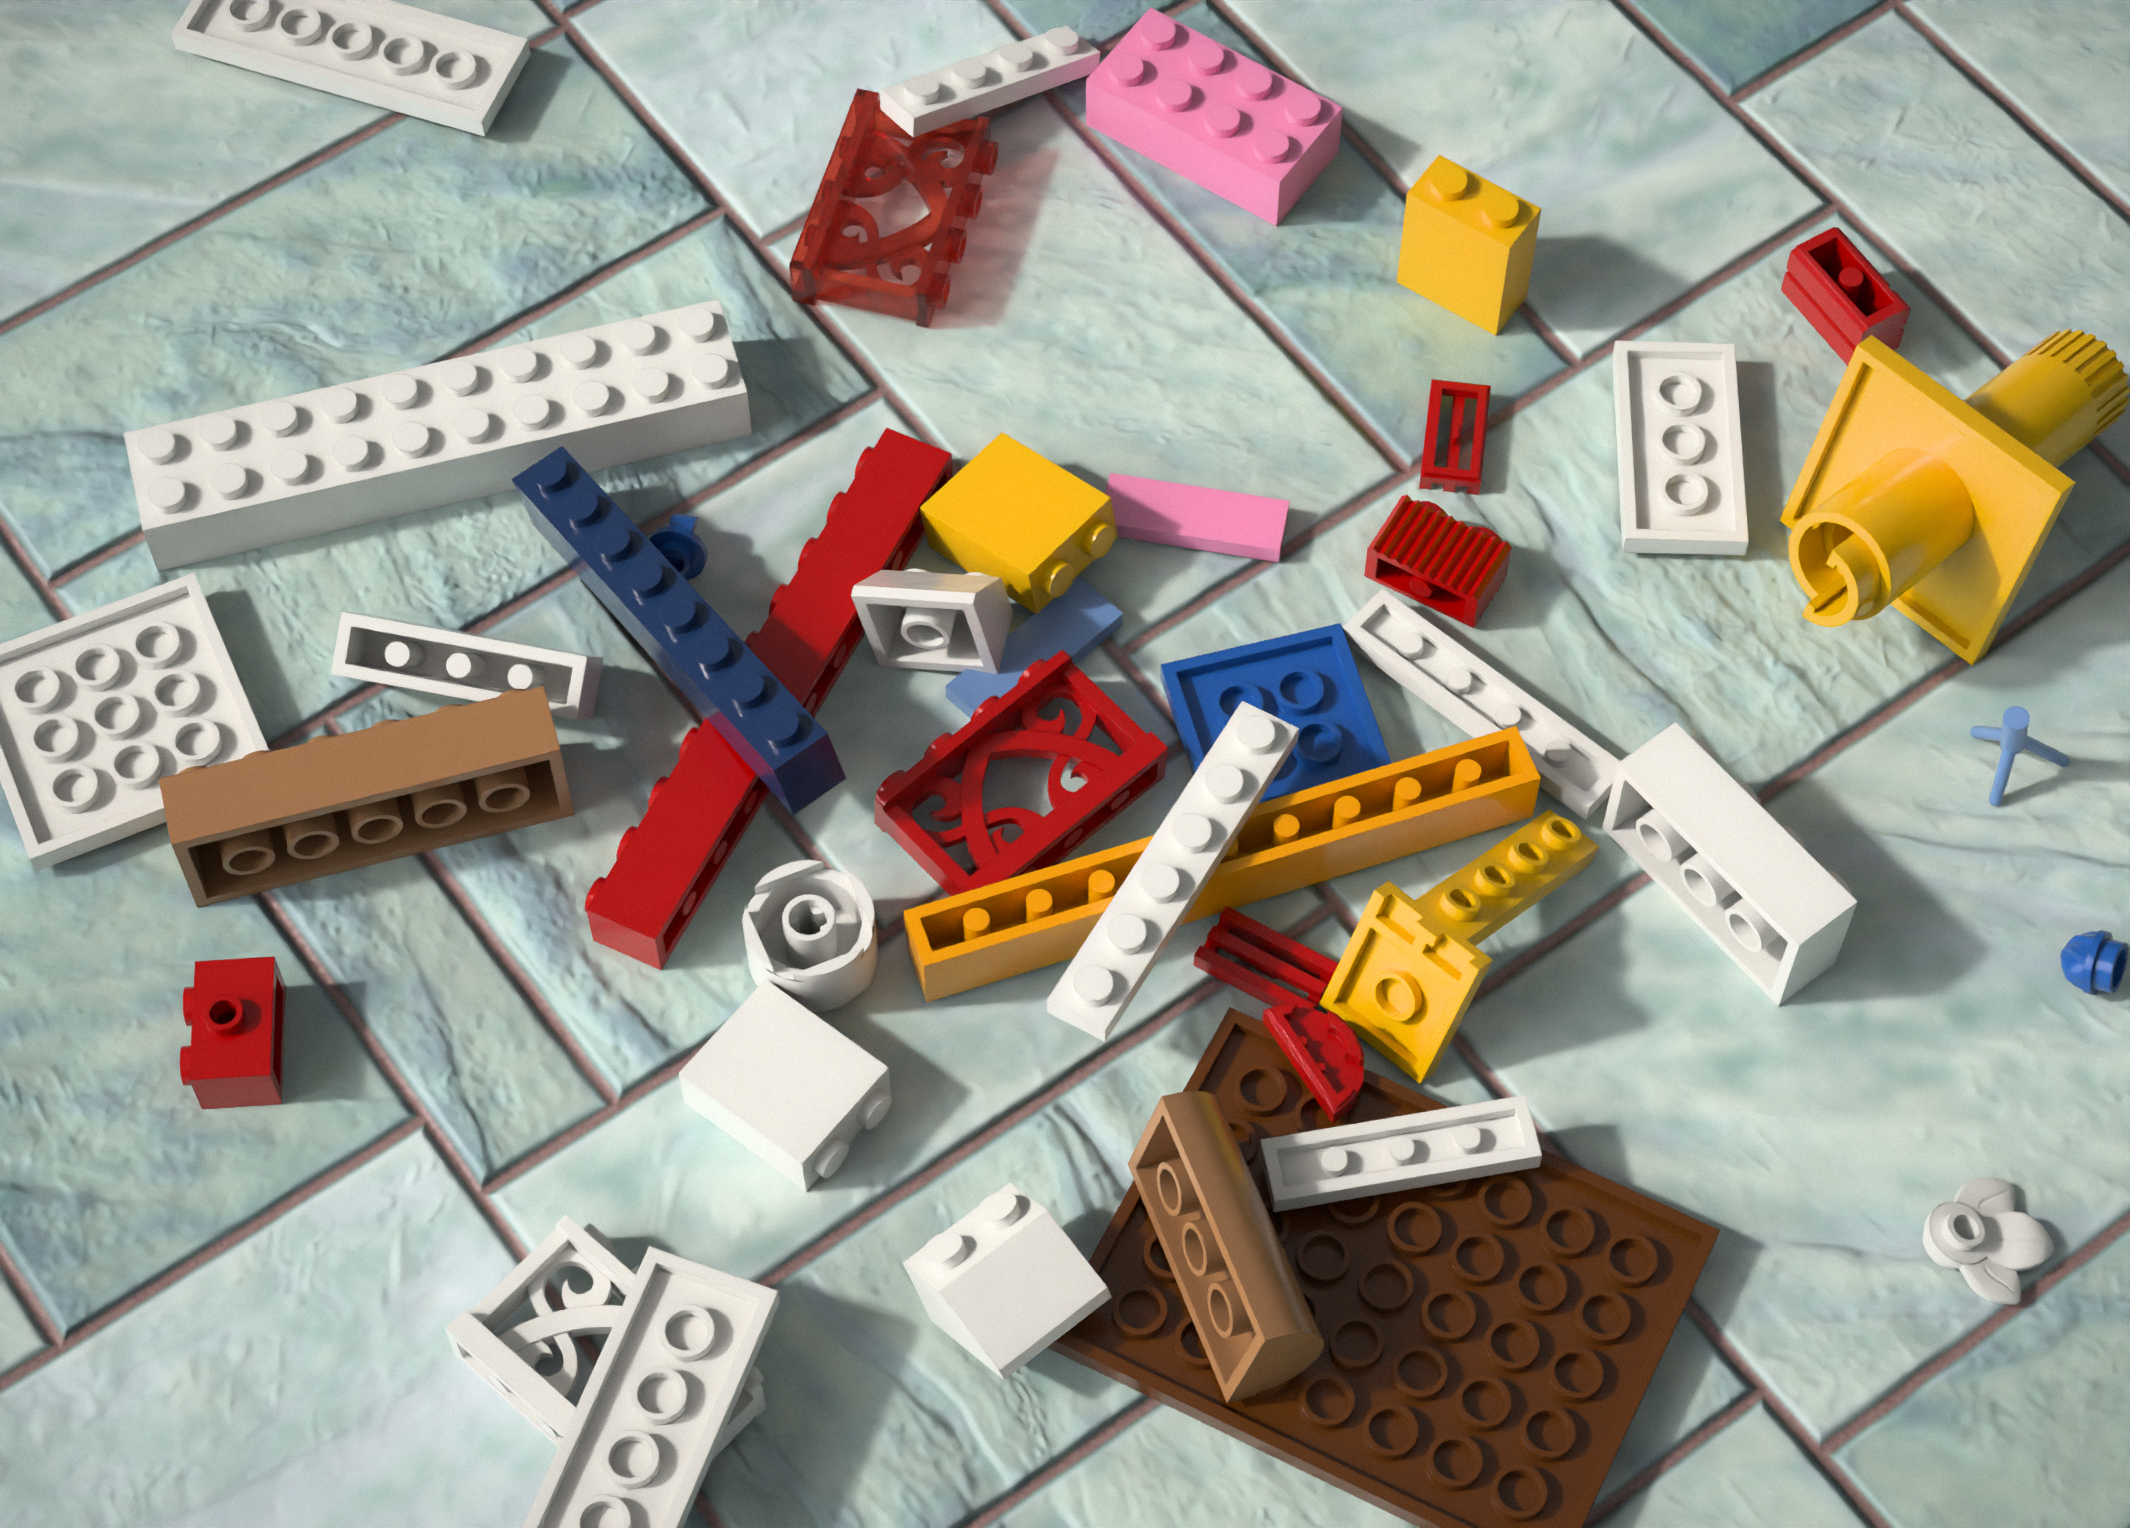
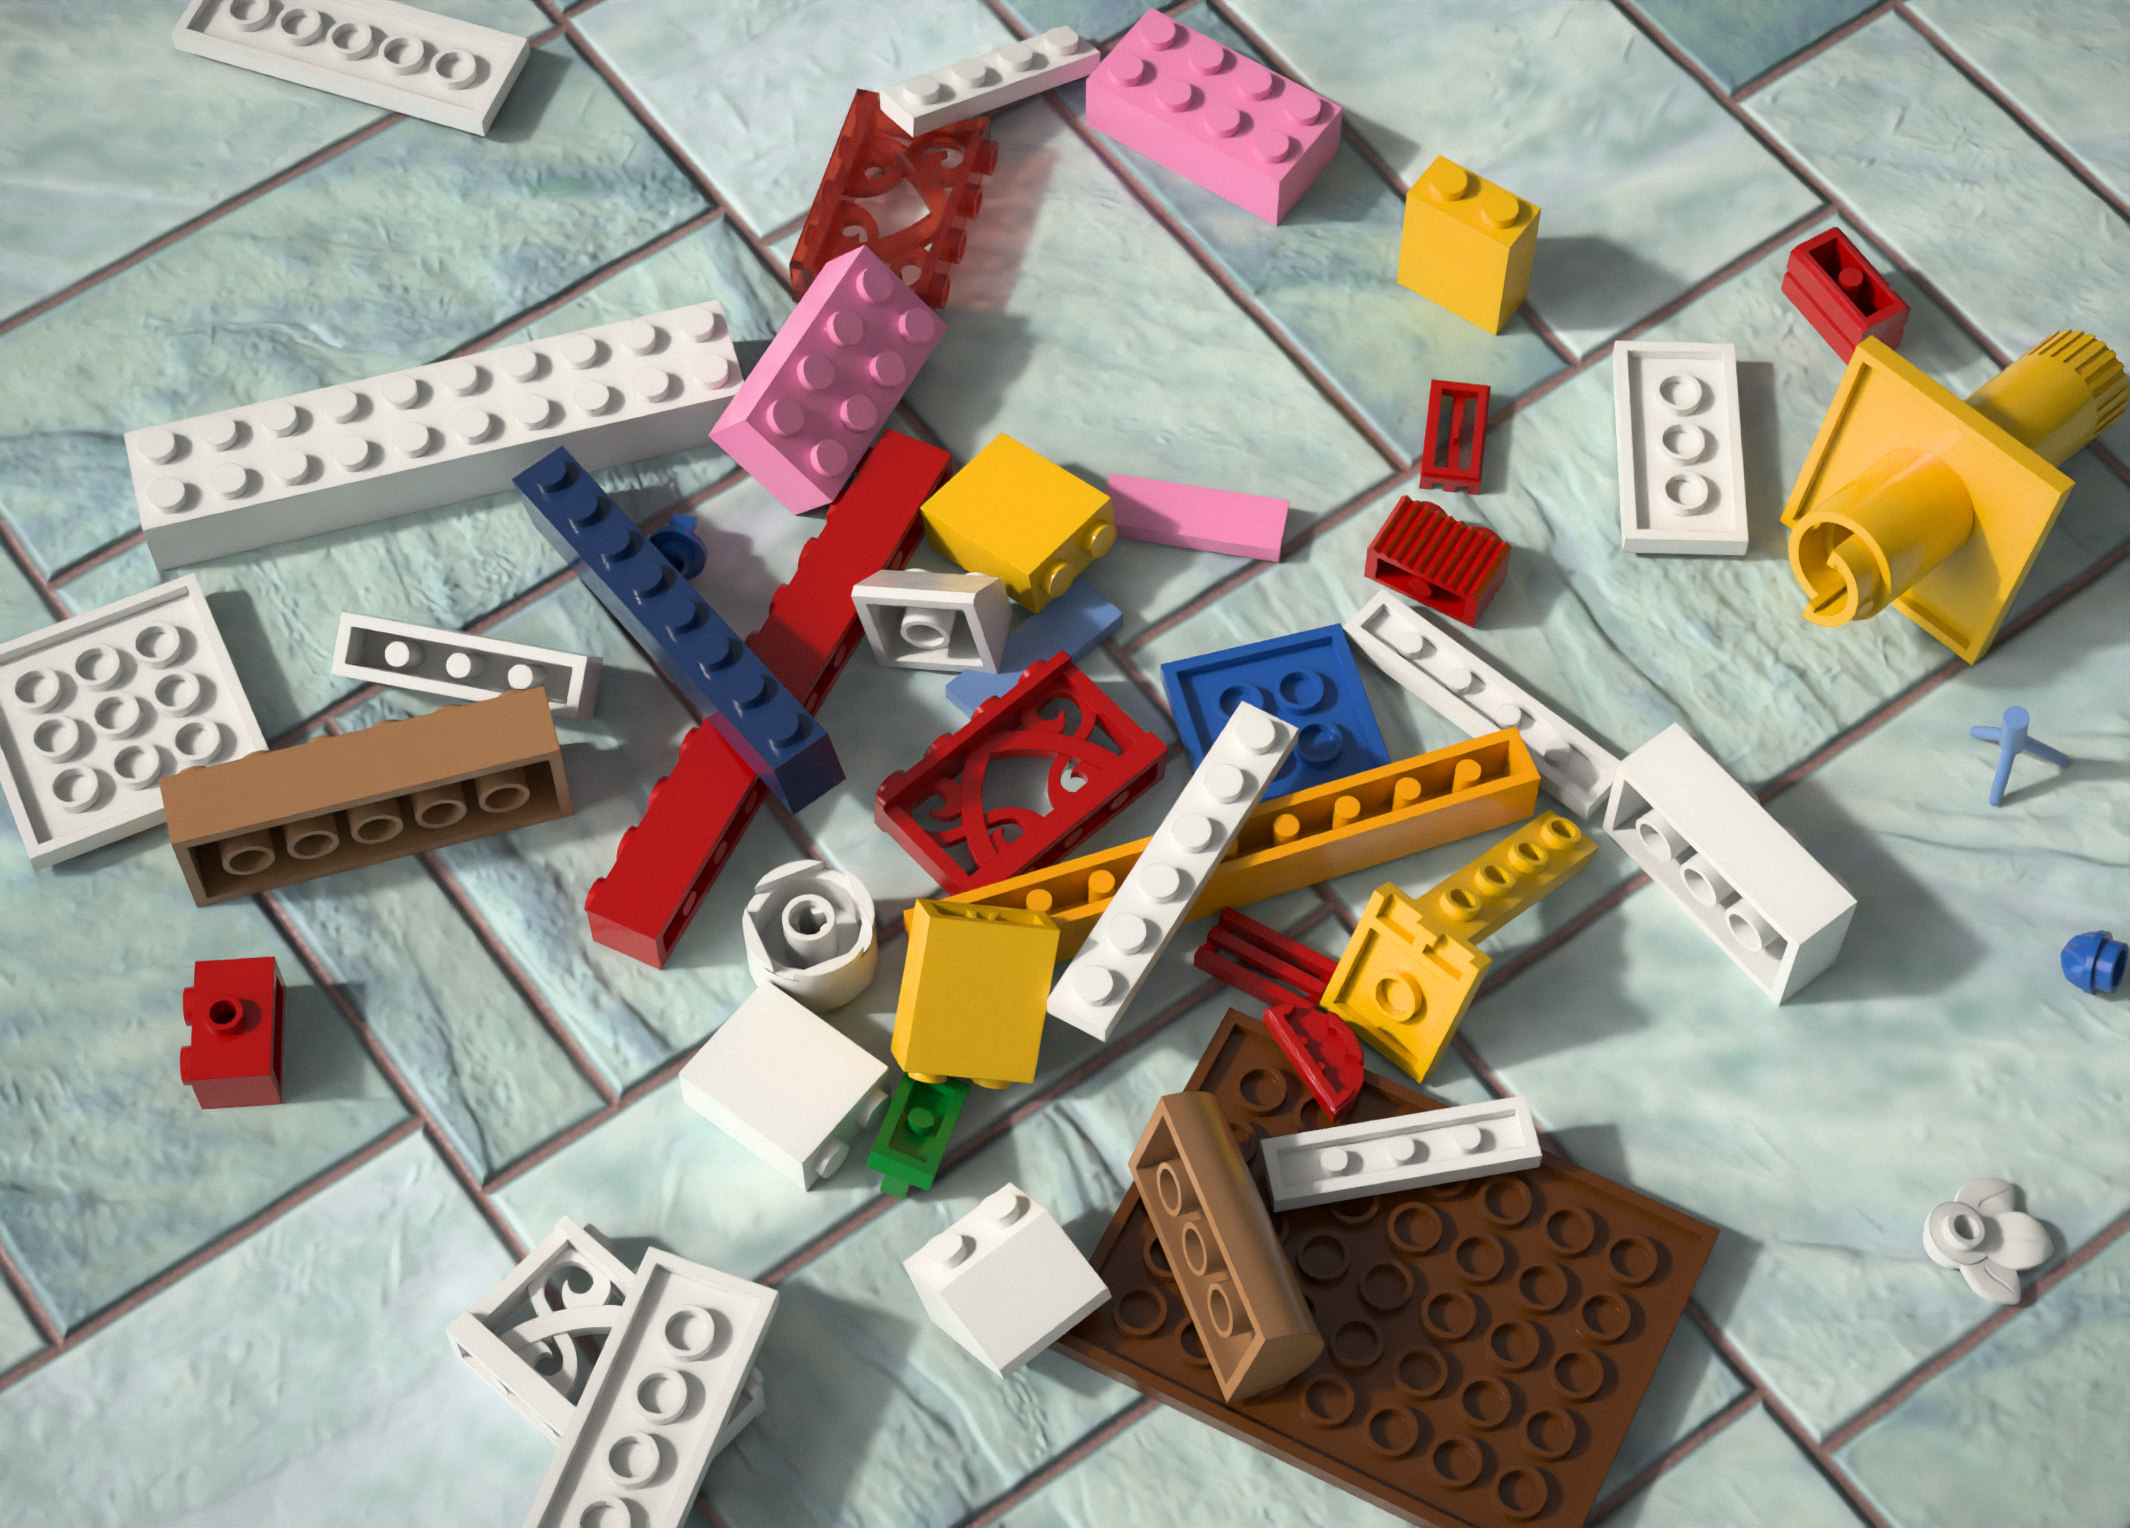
(829, 381): none -> bright pink brick
(916, 1133): none -> green hinge
(974, 993): none -> yellow brick

